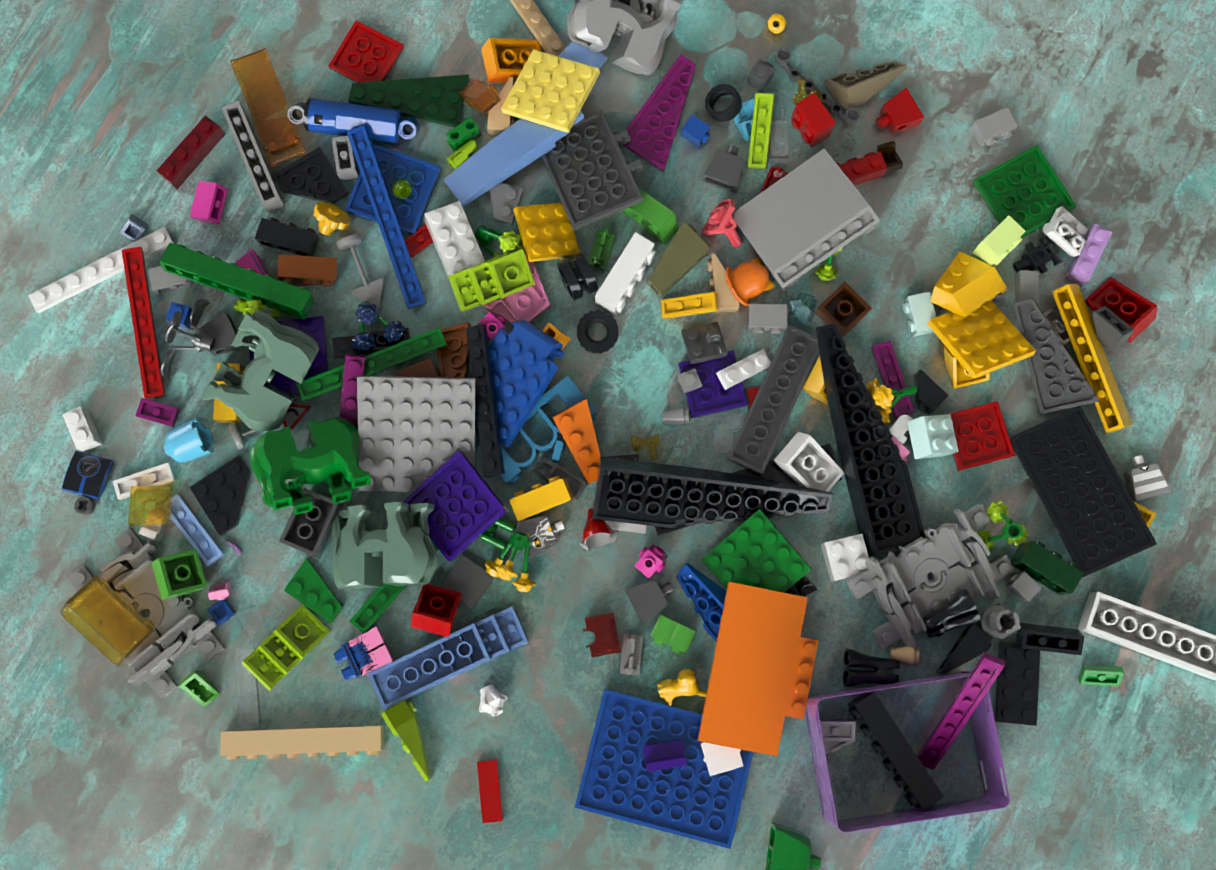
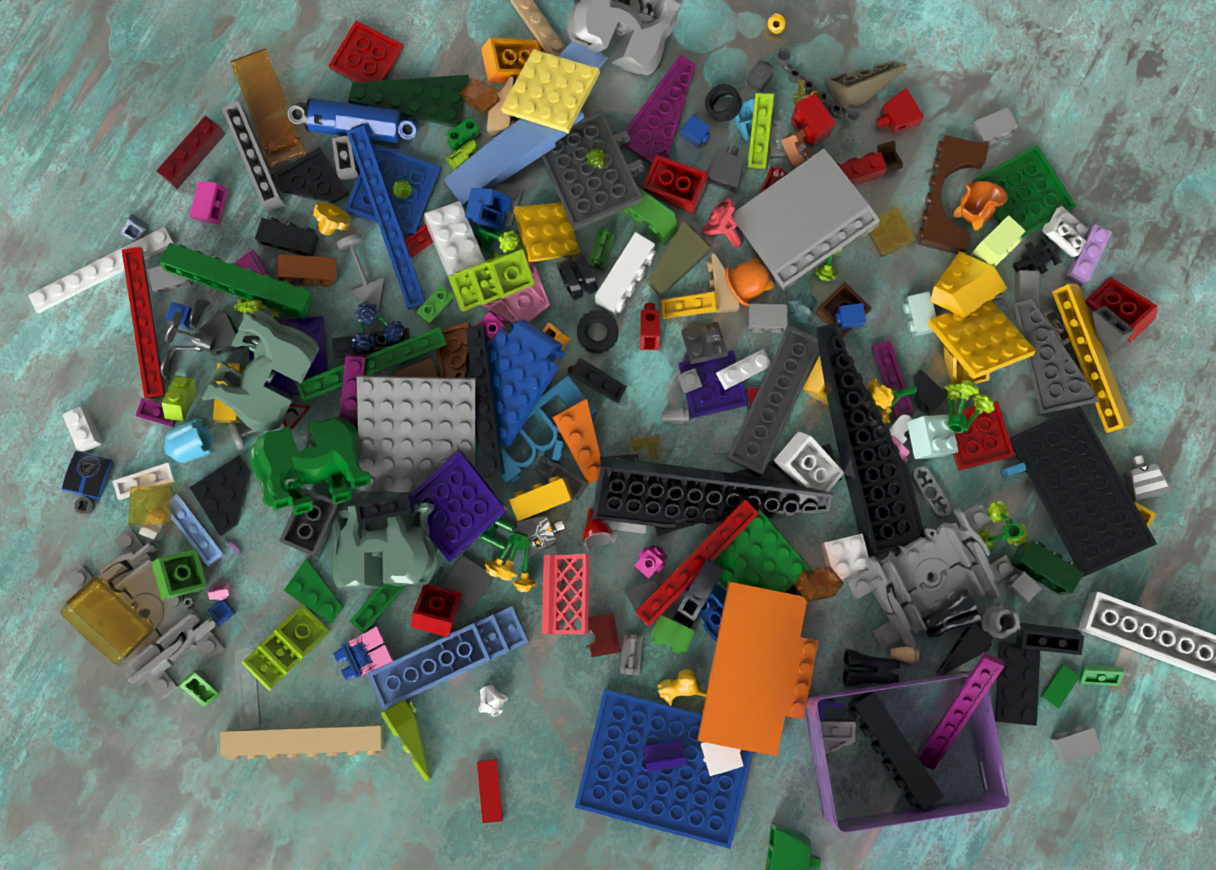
(179, 398): none -> lime brick
(386, 508): none -> black piece
(435, 304): none -> bright green hinge
(488, 207): none -> blue plate
(554, 594): none -> coral fence
(596, 158): none -> clear neon green plate
(597, 380): none -> black piece
(649, 327): none -> red torso
(676, 183): none -> red slope
(691, 566): none -> red plate
(699, 593): none -> black slope
(796, 148): none -> nougat leg
(818, 583): none -> clear orange brick
(822, 704): none -> dark purple panel
(850, 316): none -> blue brick
(891, 233): none -> clear yellow plate
(928, 477): none -> light grey beam
(937, 229): none -> reddish brown arch
(958, 422): none -> plant
(980, 203): none -> orange hair
(1013, 470): none -> dark azure tile
(1060, 686): none -> green tile
(1076, 744): none -> light grey brick

